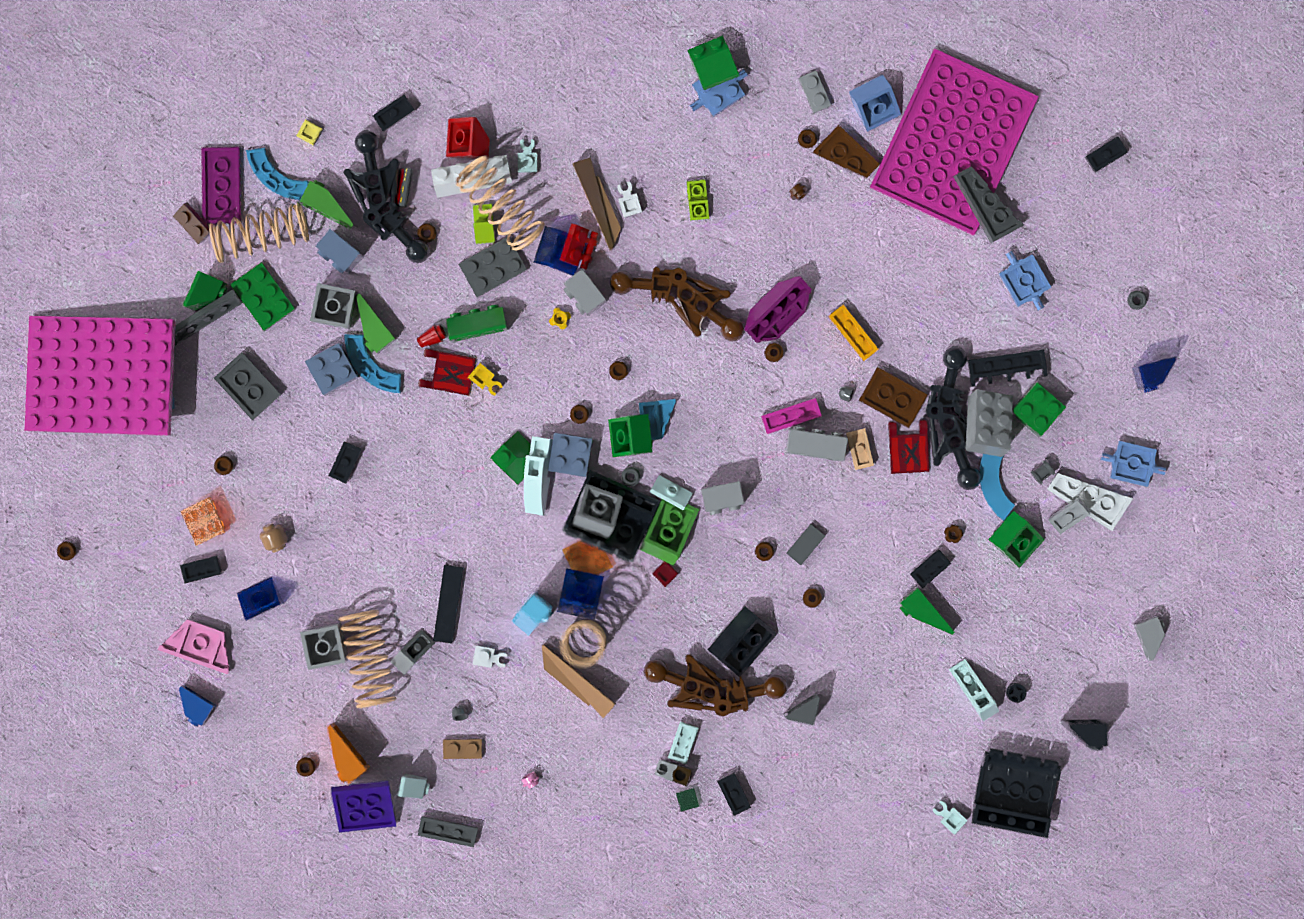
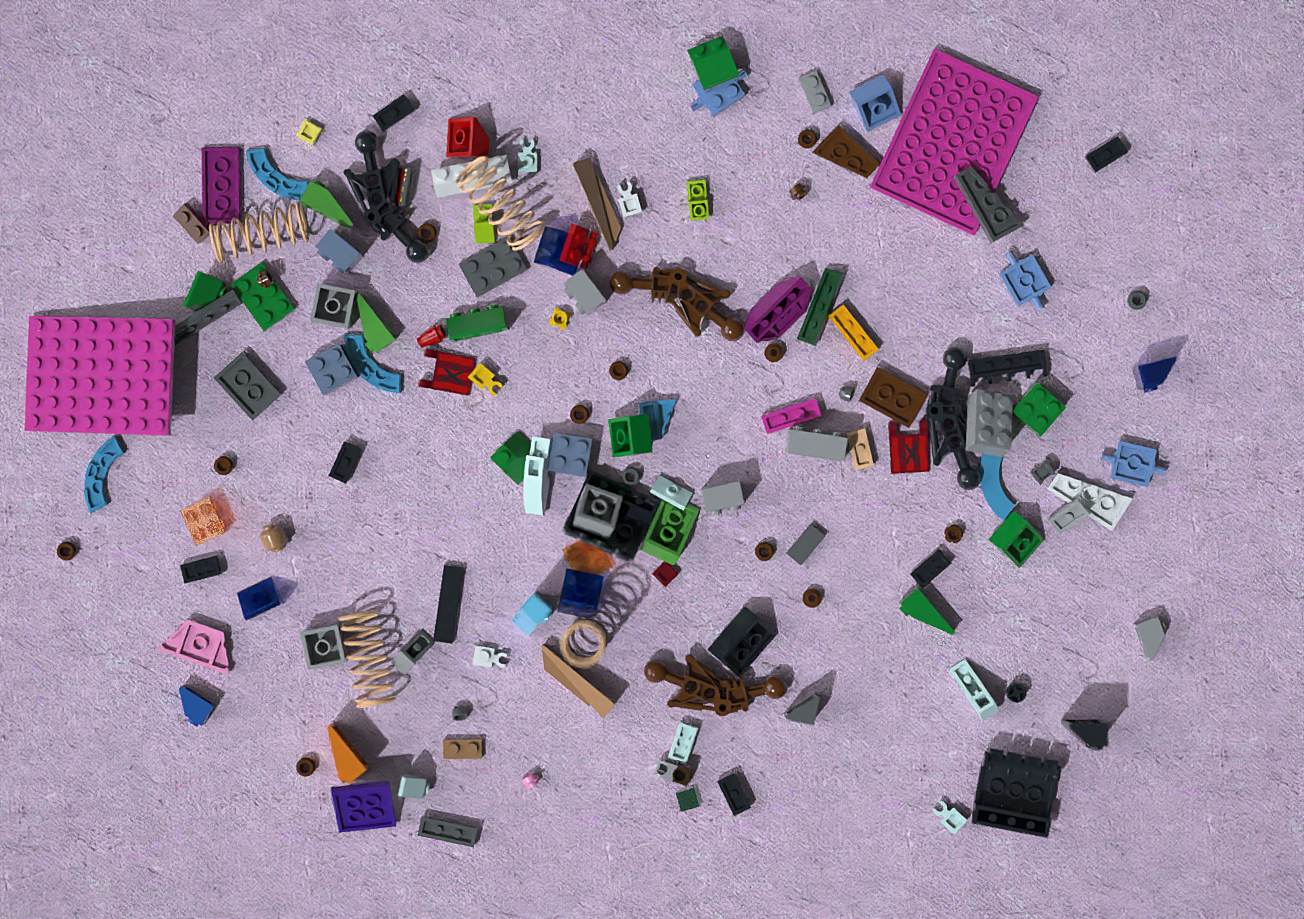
(97, 471): none -> dark azure tile
(265, 279): none -> reddish brown plate
(820, 307): none -> dark green plate

